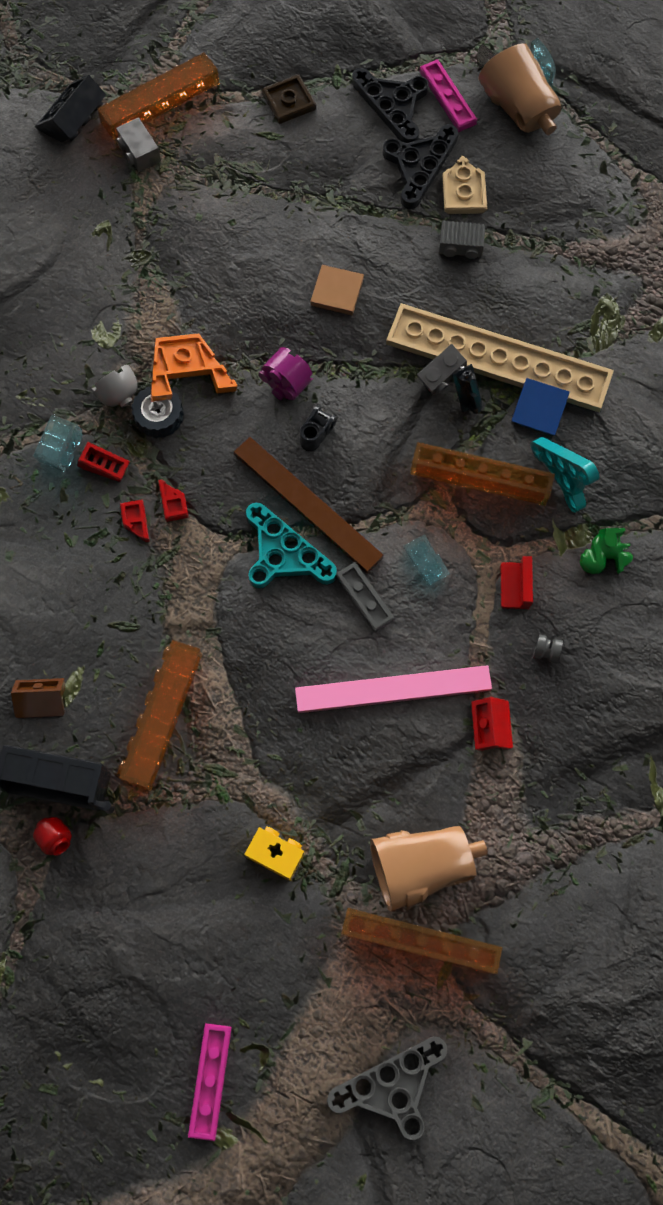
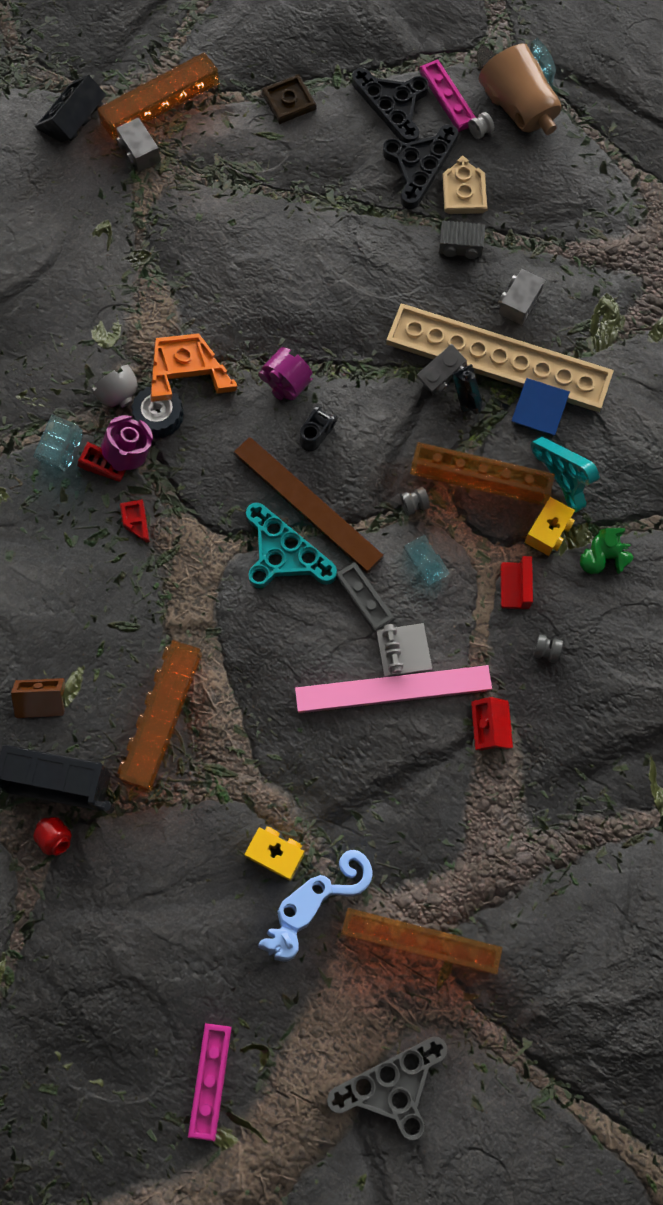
(126, 443): none -> magenta brick
(173, 502): red tile -> none
(306, 903): none -> light blue animal
(337, 290): medium nougat tile -> none
(403, 649): none -> light grey hinge
(414, 501): none -> dark grey wheel
(422, 863): medium nougat torso -> none
(481, 125): none -> light grey wheel
(521, 296): none -> flat silver brick
(555, 515): none -> yellow brick

